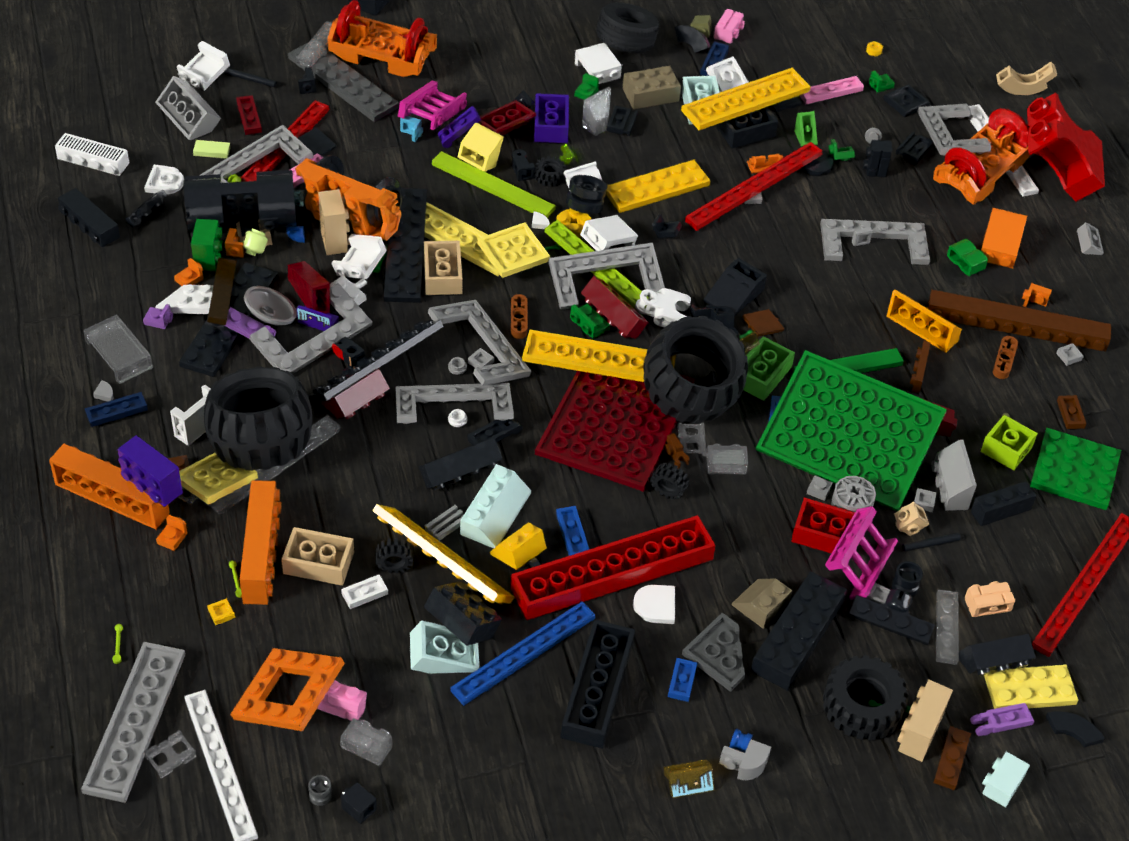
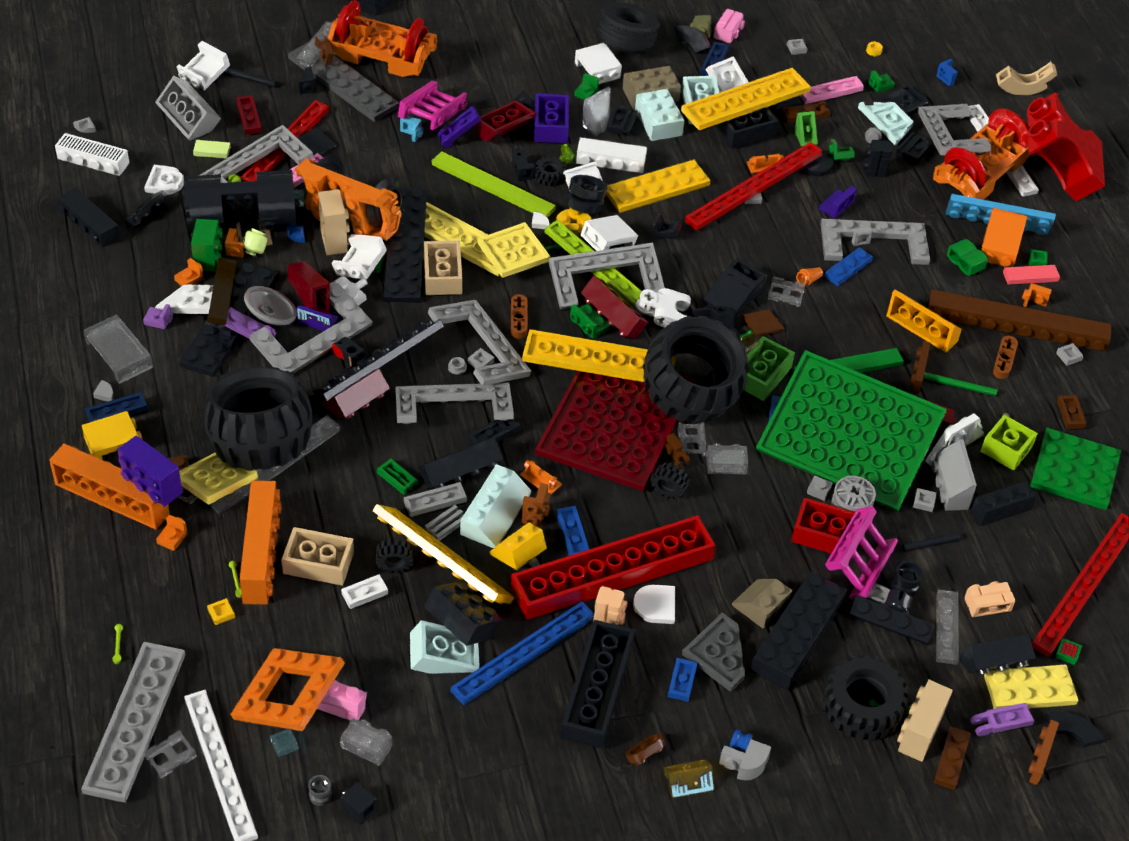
(85, 125): none -> light grey tile
(109, 433): none -> yellow panel
(190, 424): white panel -> none
(284, 742): none -> clear light blue tile
(326, 51): none -> reddish brown plate
(394, 478): none -> green tile
(435, 499): none -> light grey plate
(457, 418): white plate -> none
(481, 147): light yellow slope -> none
(536, 475): none -> orange hinge
(536, 508): none -> dark orange bracket
(610, 606): none -> light nougat brick
(611, 155): none -> white brick
(645, 748): none -> reddish brown plate
(659, 115): none -> light aqua brick
(788, 287): none -> clear piece
(797, 46): none -> light grey tile
(809, 275): none -> orange cone
(819, 108): none -> reddish brown plate
(838, 202): none -> dark purple panel
(848, 266): none -> blue plate
(888, 119): none -> light aqua wing
(911, 519): tan brick -> none
(946, 72): none -> blue bracket
(960, 384): none -> green bar
(966, 429): none -> white wing
(980, 210): none -> dark azure plate
(1005, 779): light aqua brick -> none
(1031, 274): none -> coral tile
(1038, 258): none -> green tile
(1042, 752): none -> dark orange plate
(1068, 651): none -> tile
(1089, 240): light grey slope -> none

